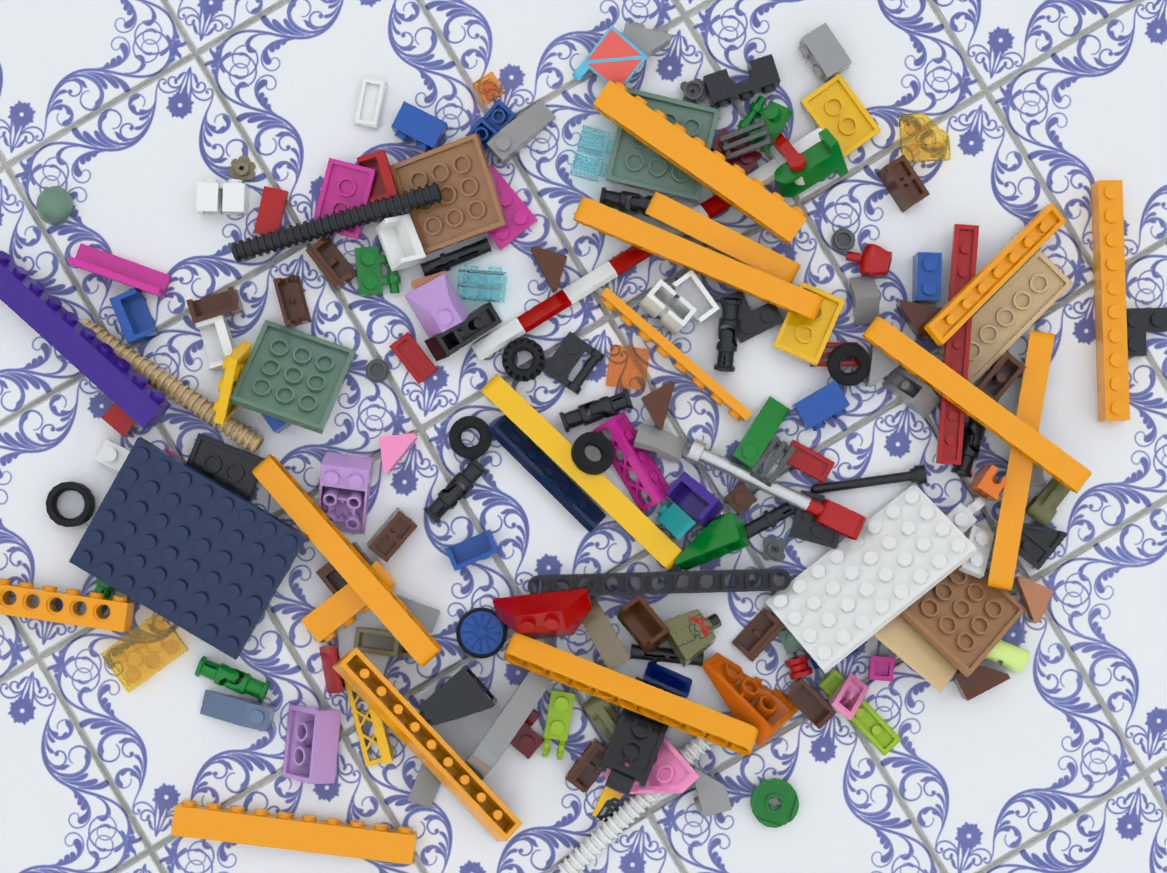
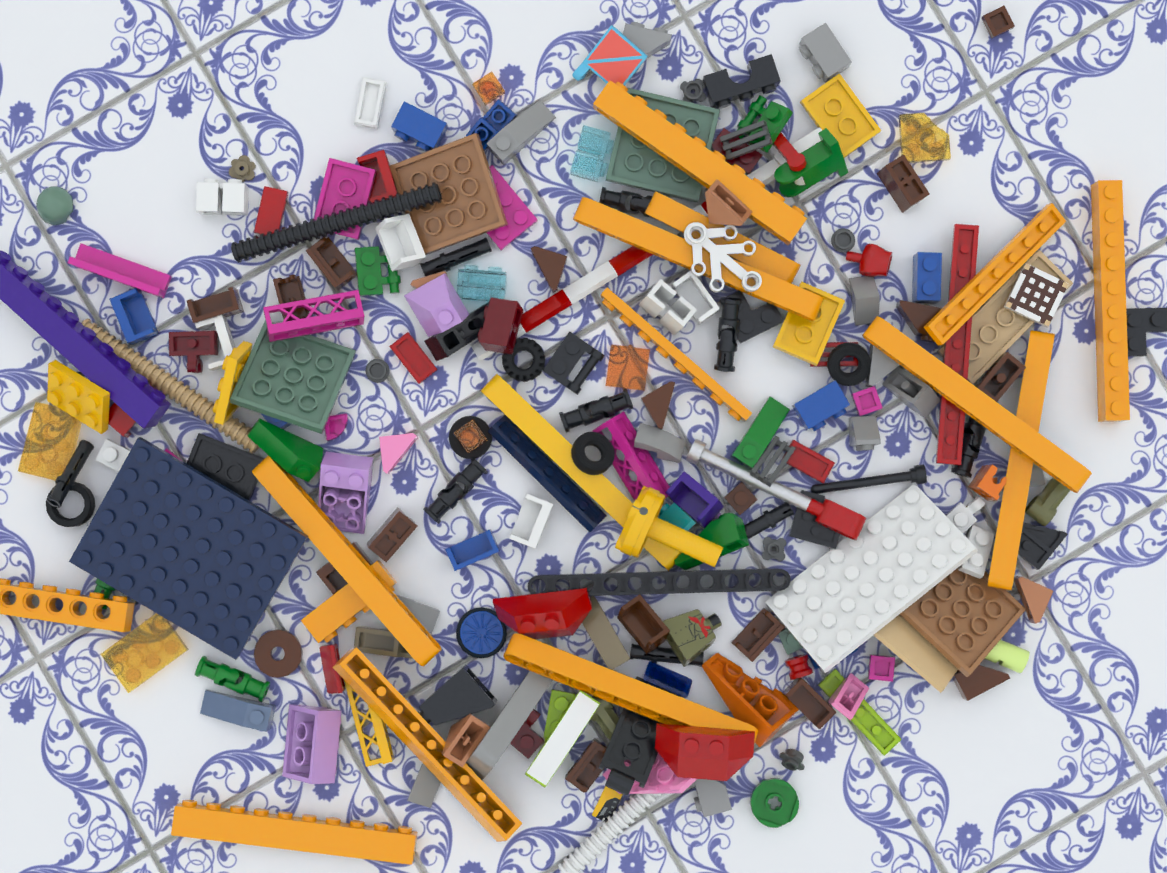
(49, 442): none -> clear yellow plate
(70, 473): none -> black pin
(78, 396): none -> yellow plate
(193, 345): none -> dark red plate
(264, 657): none -> reddish brown tile
(287, 450): none -> green slope
(314, 324): none -> dark pink fence
(335, 426): none -> dark pink tile
(464, 739): none -> nougat slope
(470, 436): none -> clear orange panel
(500, 325): none -> dark red brick
(531, 521): none -> white panel
(562, 738): none -> white slope
(644, 523): none -> yellow piece
(704, 750): none -> red wedge
(719, 254): none -> white plant
(724, 206): none -> nougat slope
(792, 759): none -> dark grey plate
(864, 433): none -> light grey slope
(866, 401): none -> dark pink plate
(998, 22): none -> reddish brown plate
(1036, 295): none -> tile

